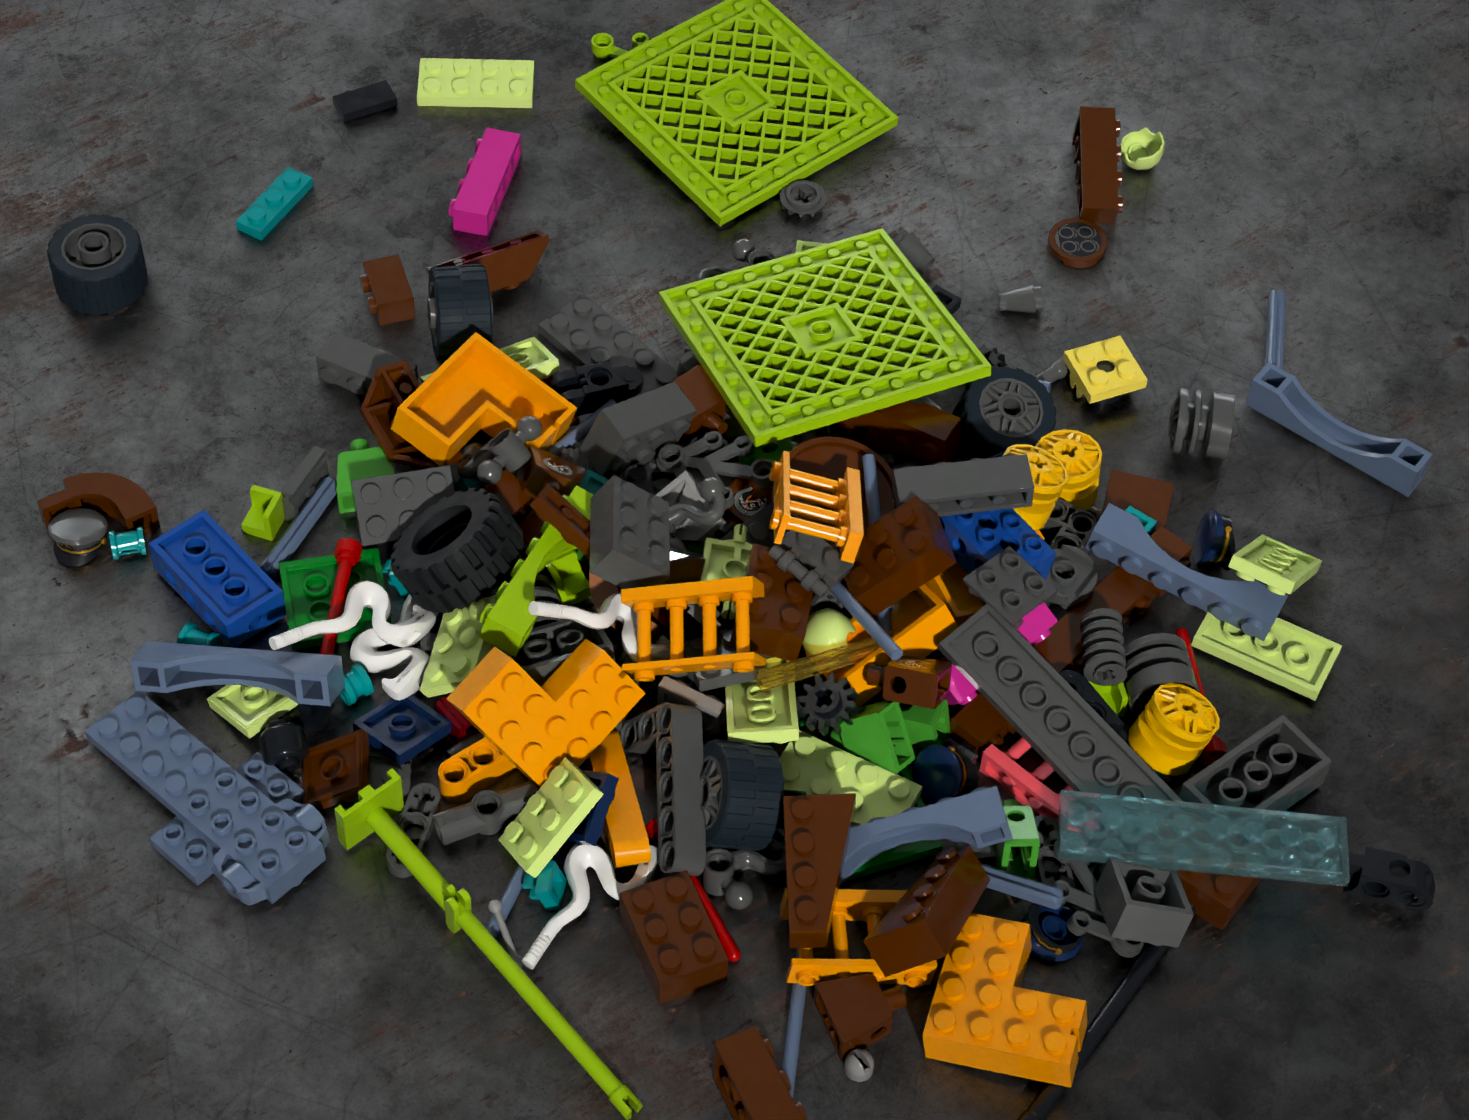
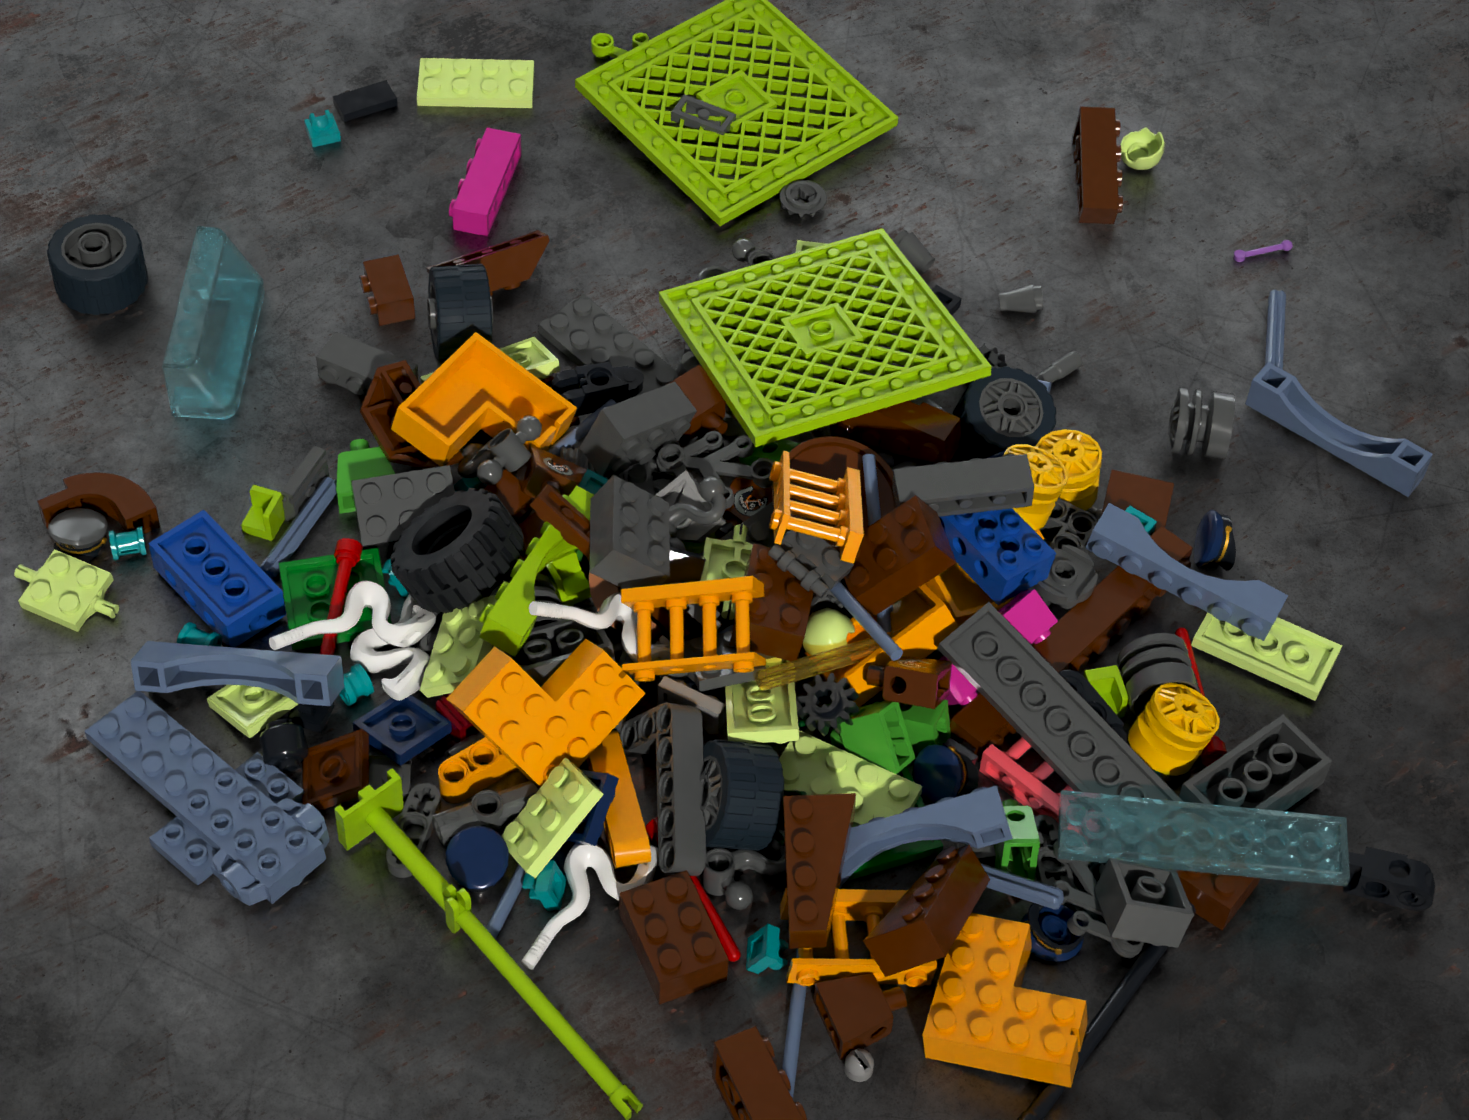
(66, 590): none -> yellowish green plate
(212, 329): none -> clear light blue windscreen
(274, 203): teal plate -> none
(322, 129): none -> teal tile
(477, 858): none -> dark blue piece
(495, 907): light grey hinge -> none
(695, 106): none -> dark grey plate
(764, 950): none -> teal tile
(1009, 586): dark grey hinge -> none
(1077, 242): tile -> none
(1103, 647): dark grey piece -> none
(1104, 371): light yellow piece -> none
(1240, 255): none -> medium lavender hinge
(1274, 564): yellowish green plate -> none

